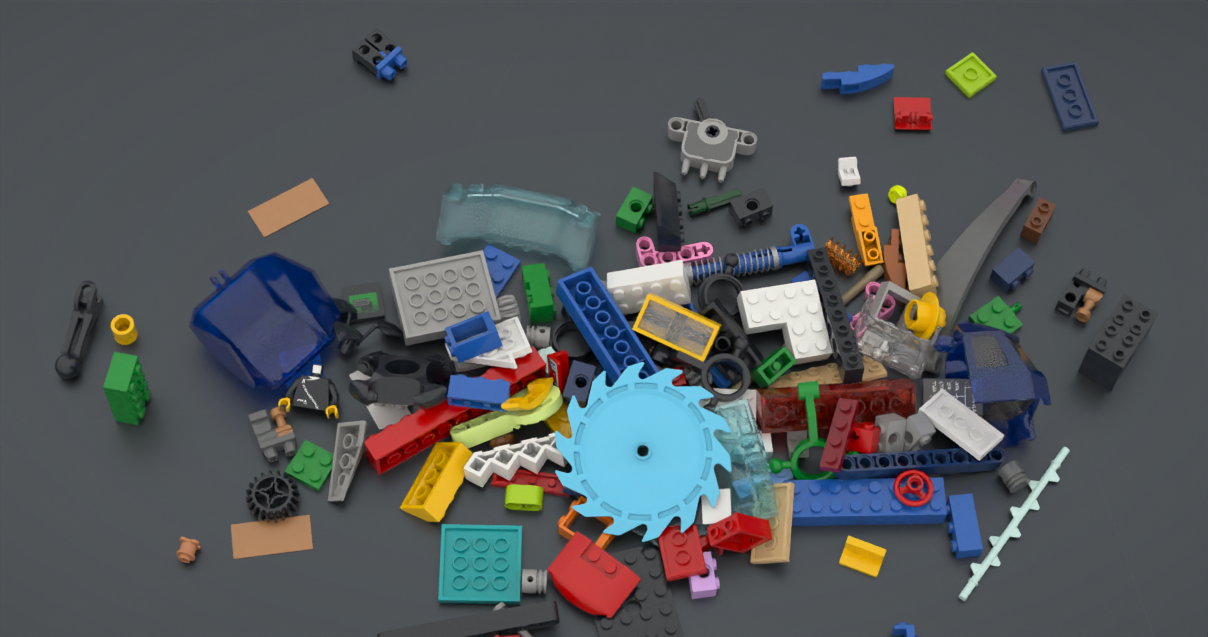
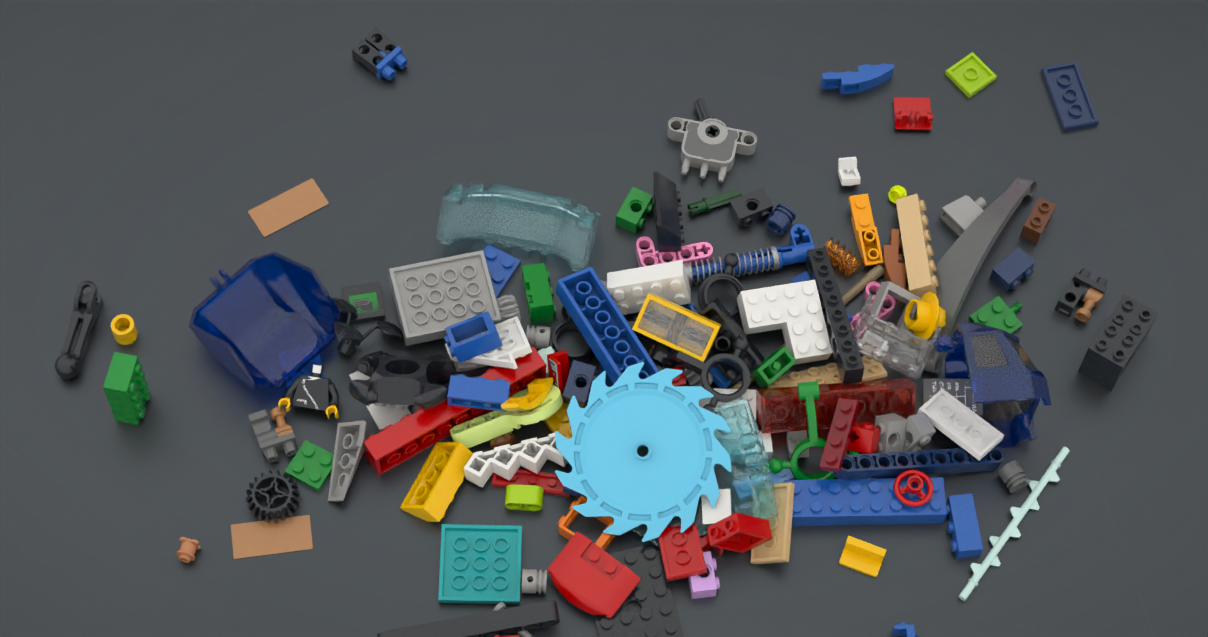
(780, 219): none -> dark blue piece
(962, 213): none -> light grey torso

